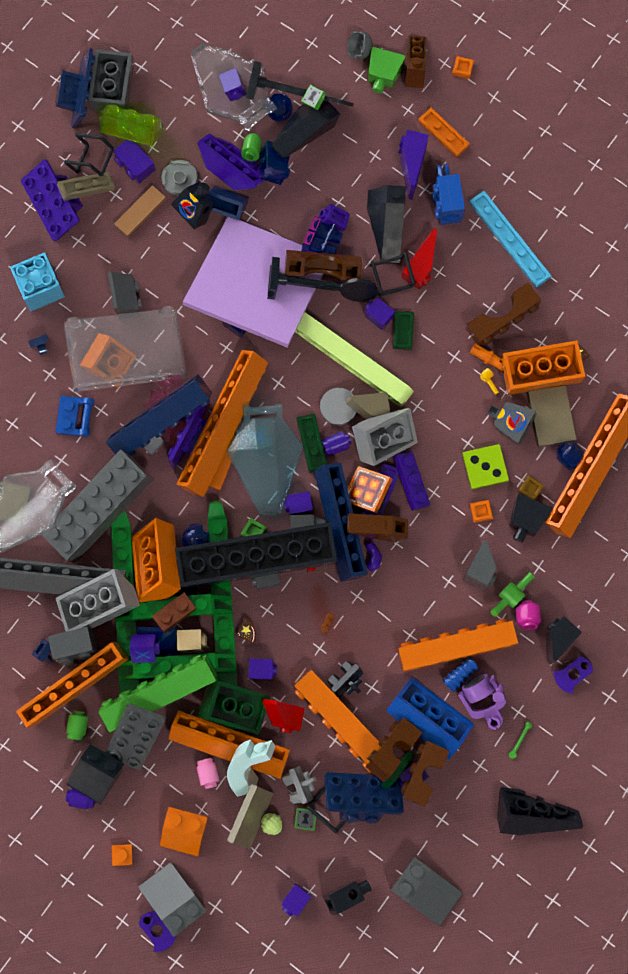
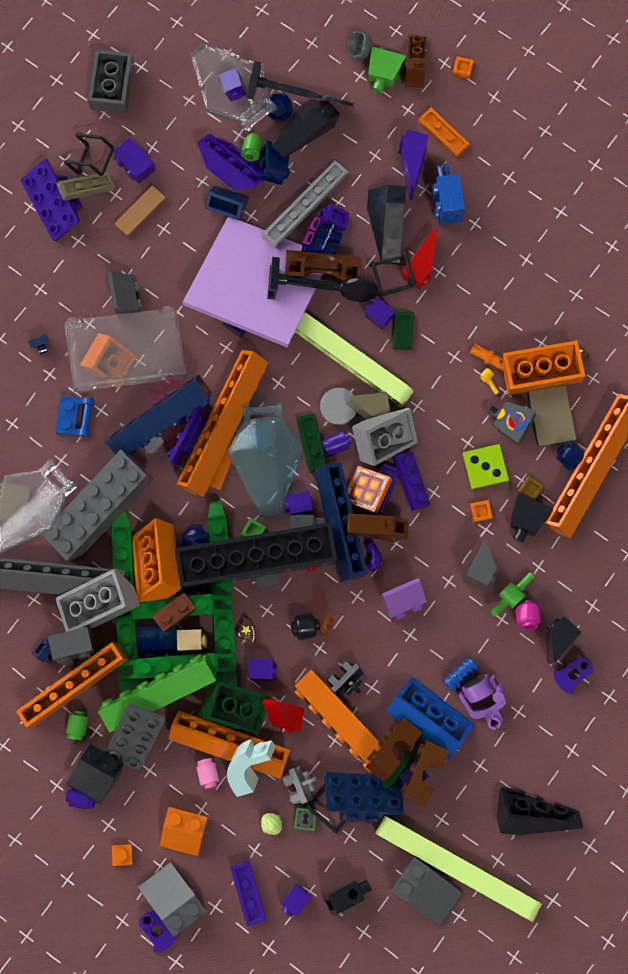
(37, 282): medium azure brick -> none
(73, 89): dark blue bracket -> none
(130, 125): clear neon green slope -> none
(144, 648): dark purple brick -> none
(178, 176): light grey tile -> none
(194, 204): black torso -> none
(248, 893): none -> dark purple plate
(250, 817): dark tan tile -> none
(304, 204): none -> light grey tile
(305, 626): none -> black head
(313, 97): tile -> none
(404, 599): none -> medium lavender slope
(457, 646): orange brick -> none
(458, 868): none -> yellowish green beam
(484, 328): reddish brown arch -> none
(510, 239): medium azure tile -> none
(512, 754): bright green hinge -> none

